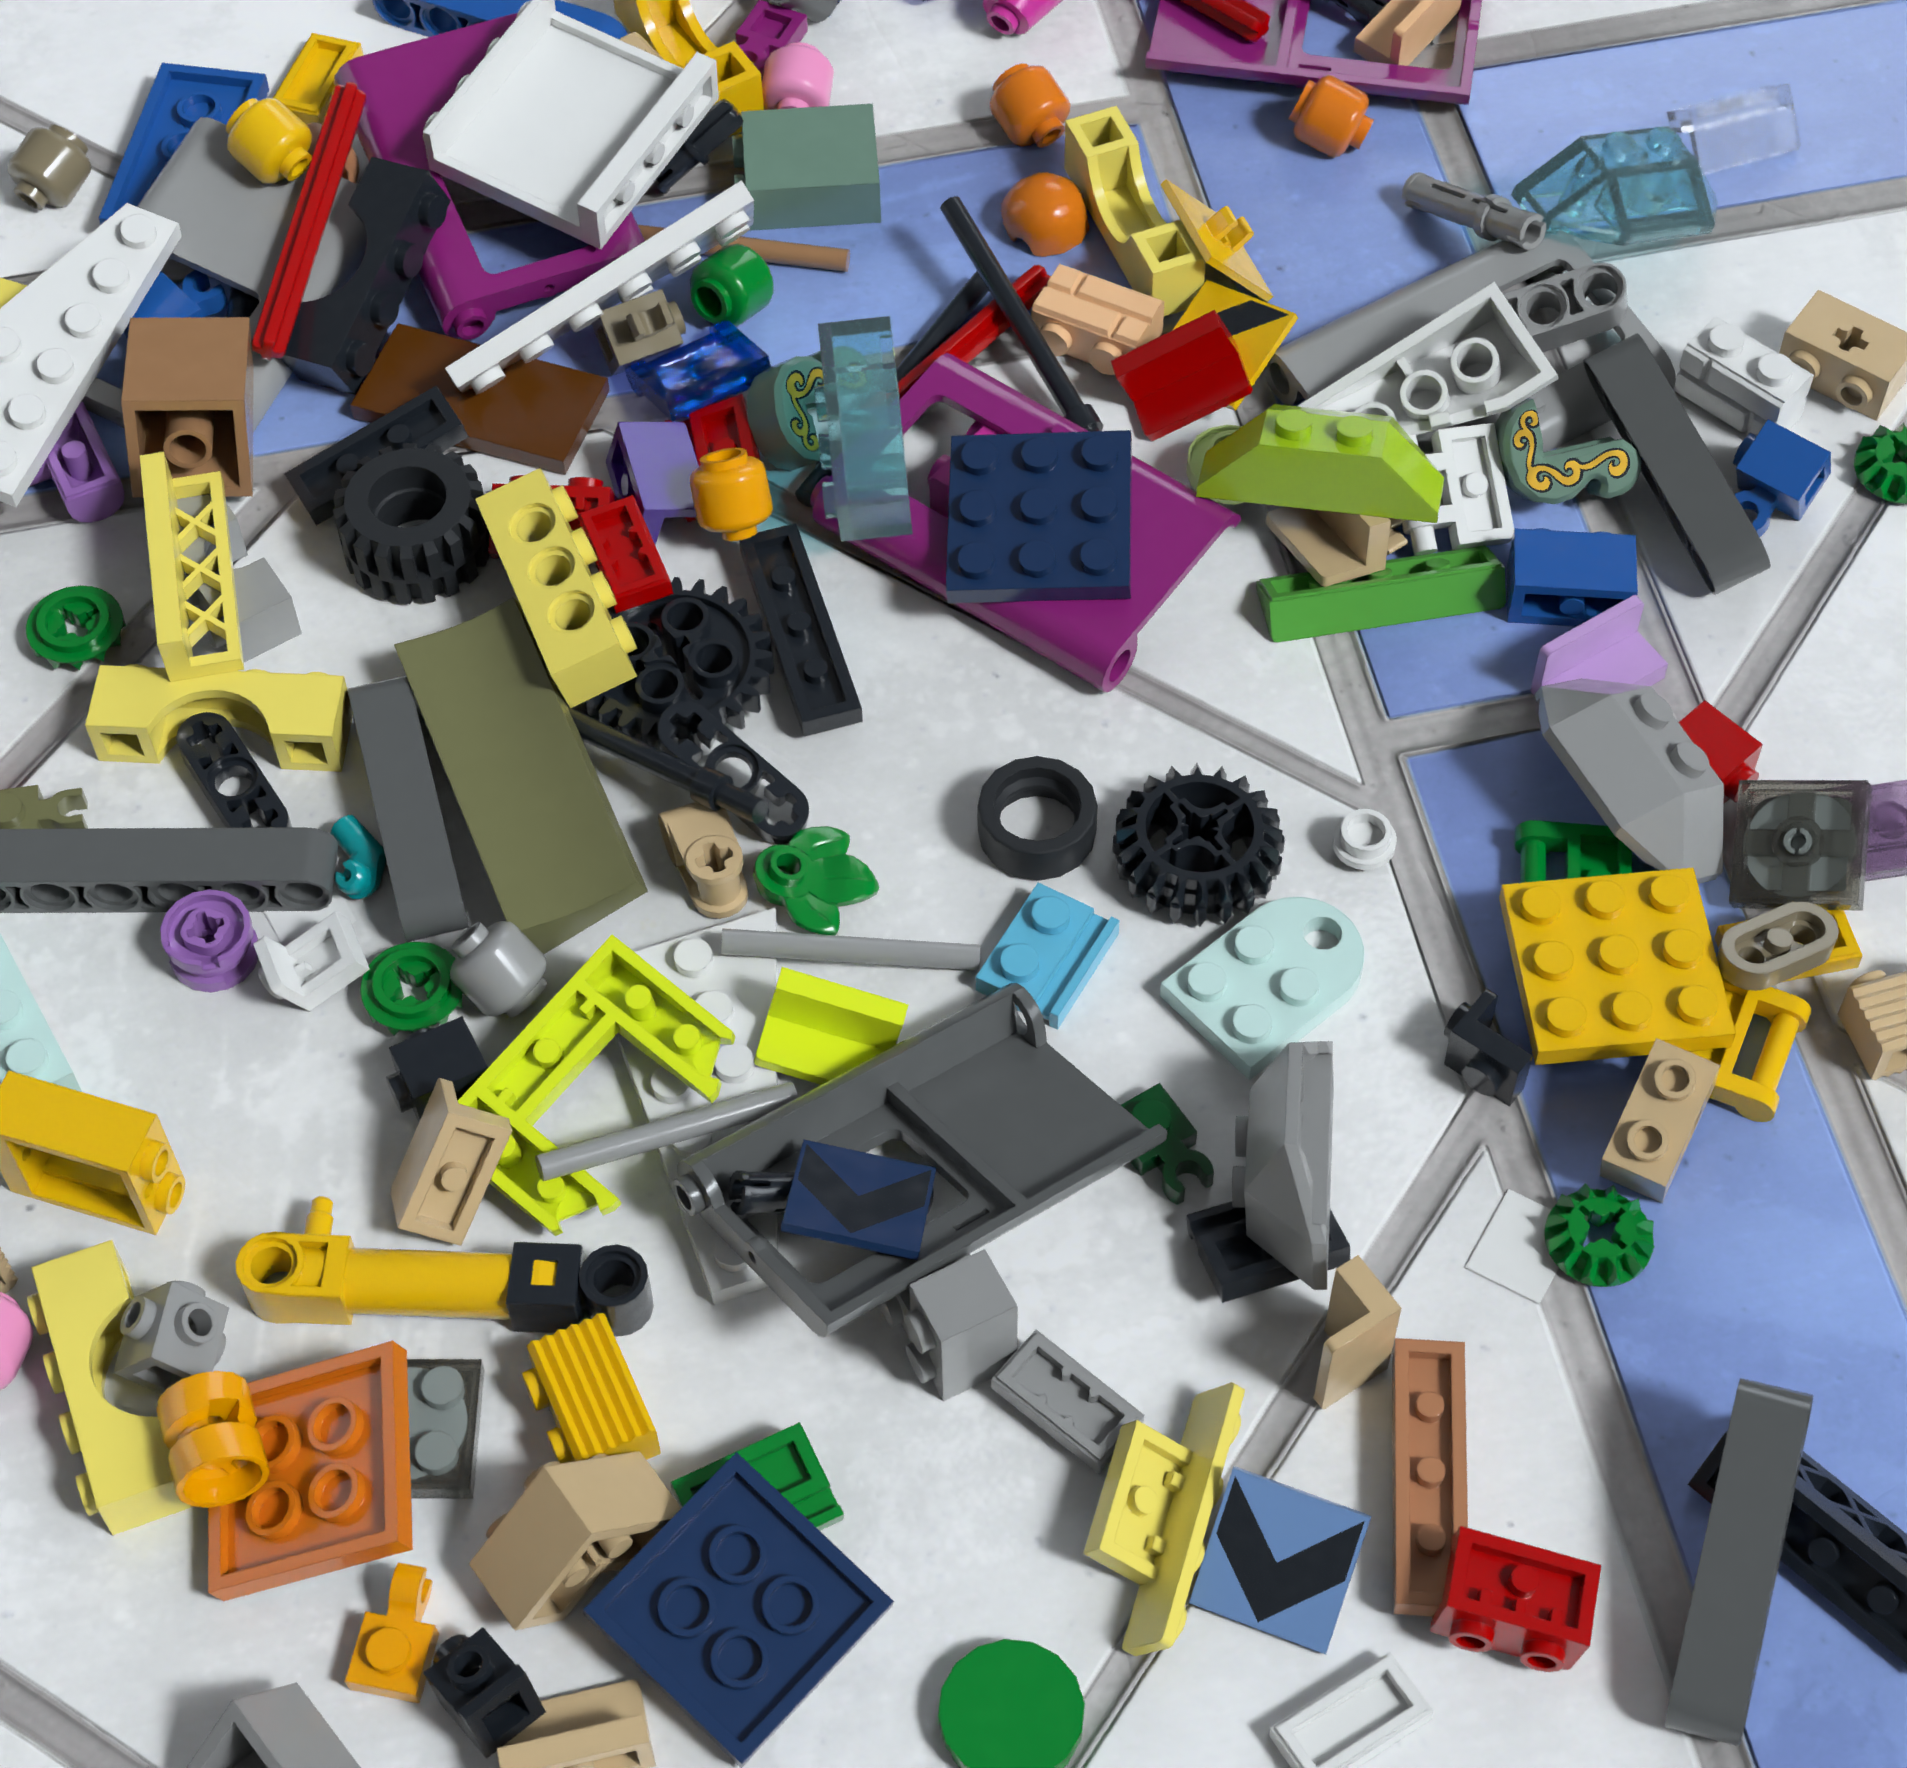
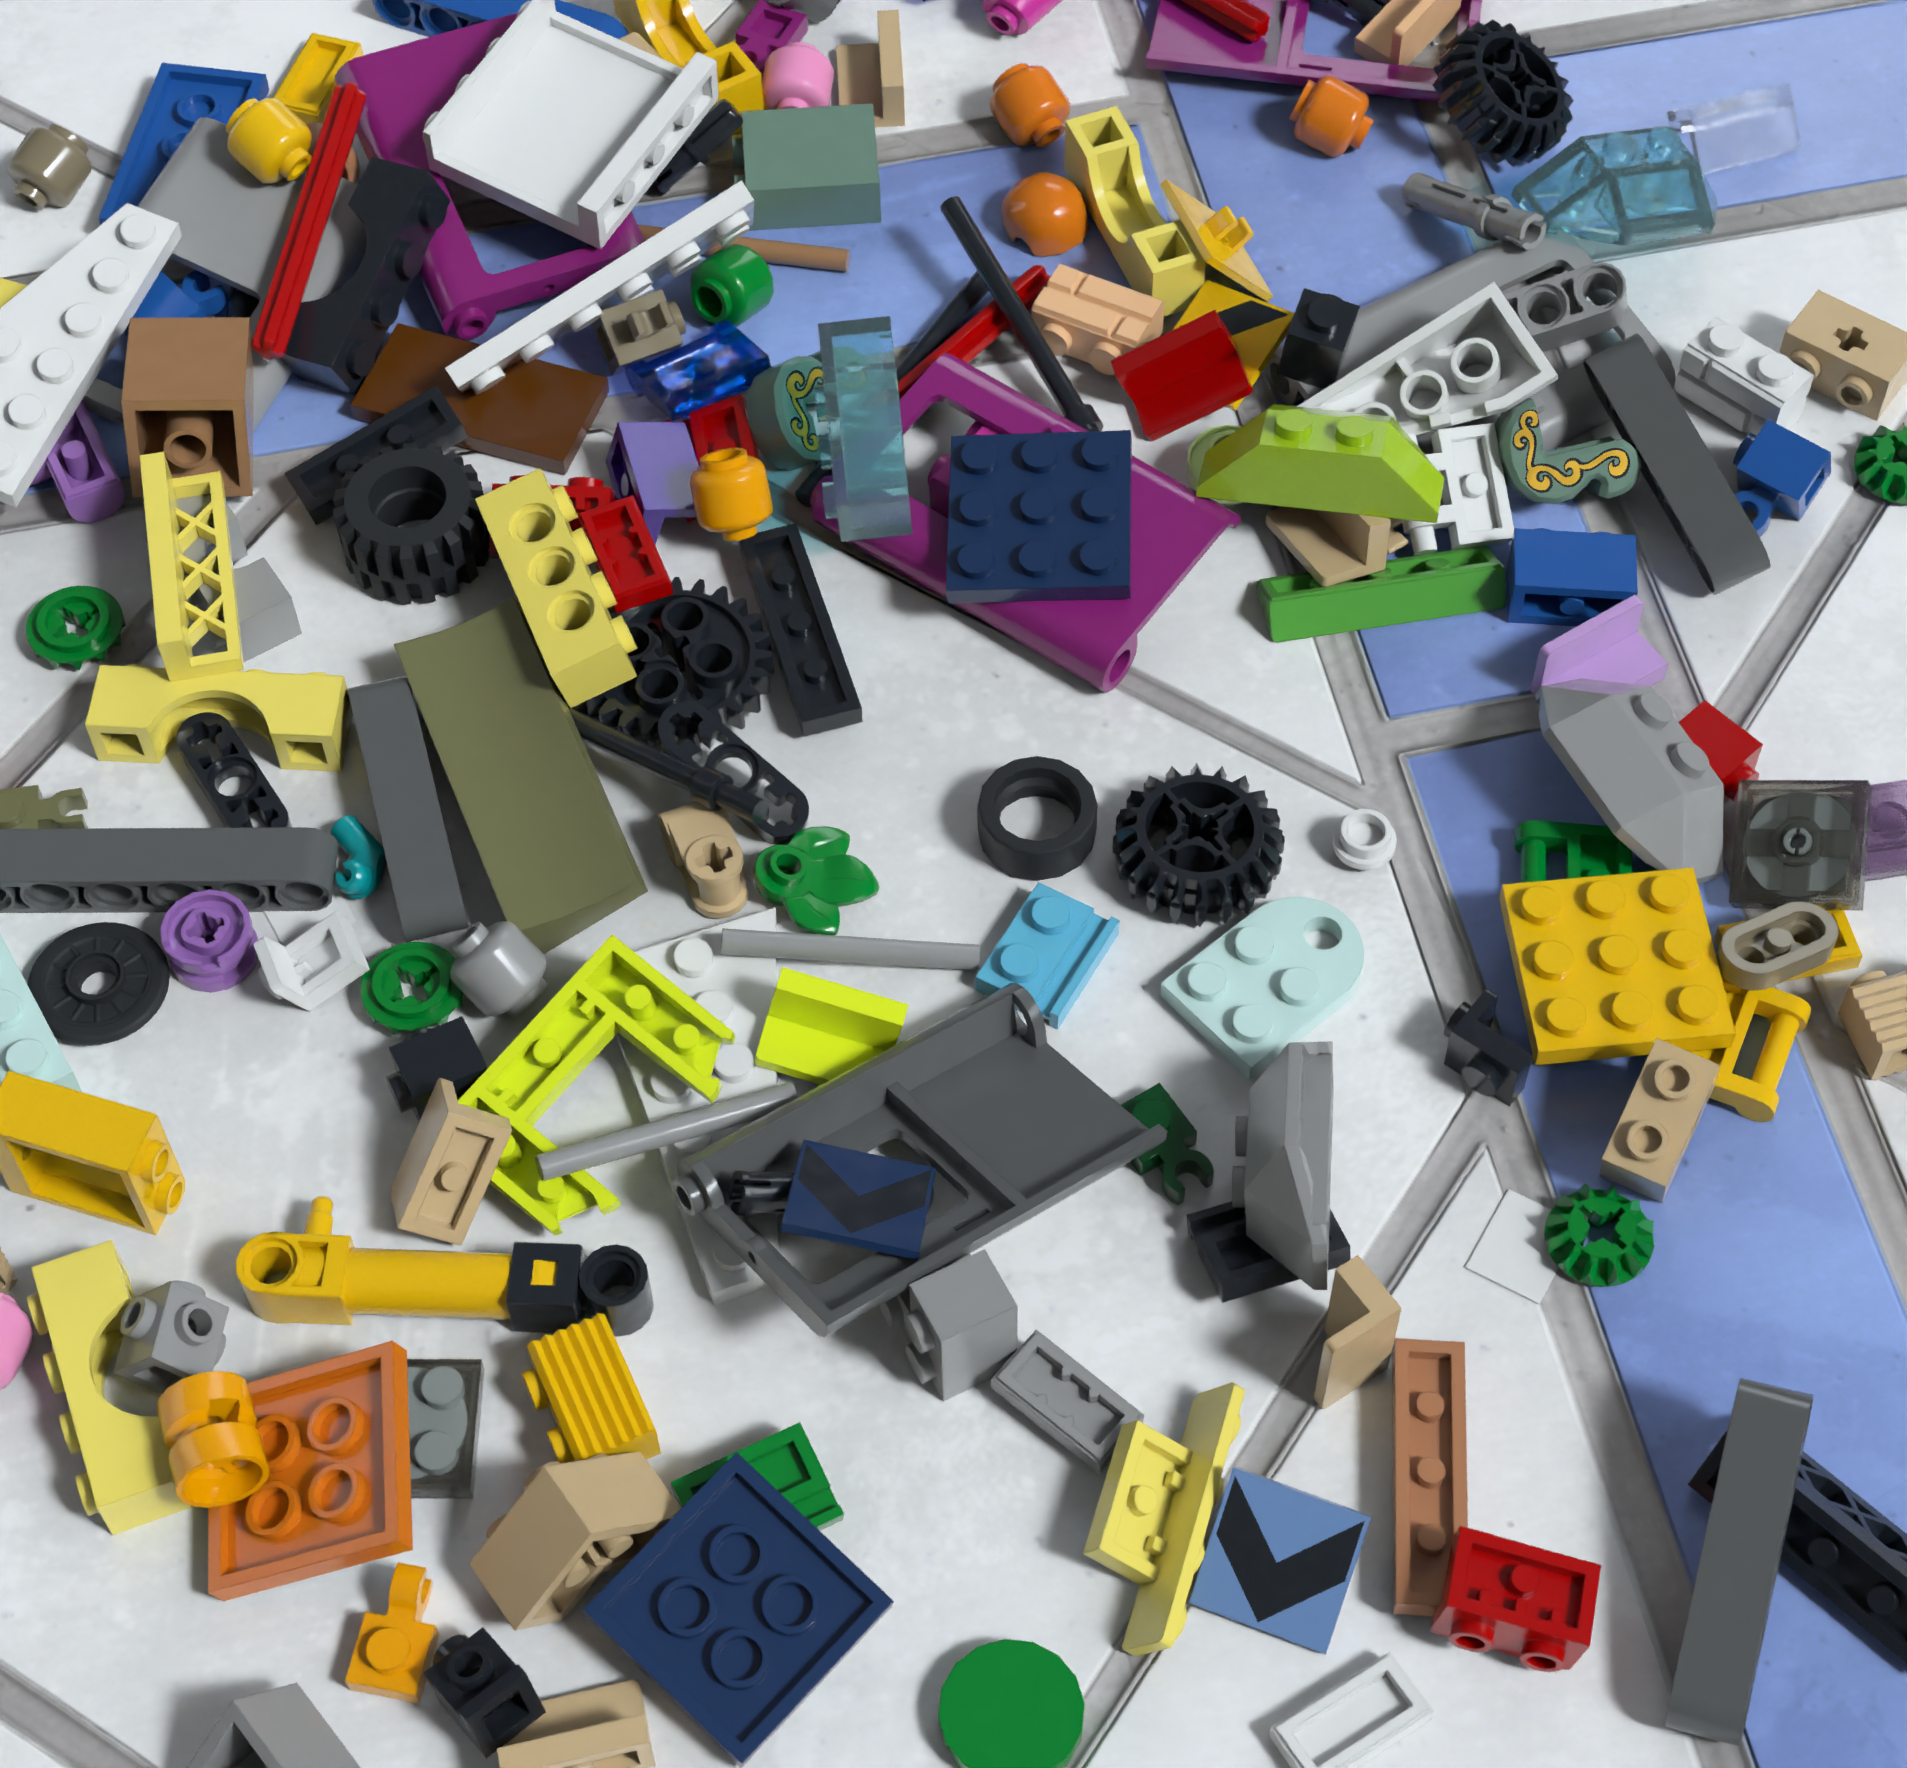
(118, 1012): none -> black wheel
(875, 72): none -> tan panel
(1317, 339): none -> black brick
(1503, 93): none -> black gear

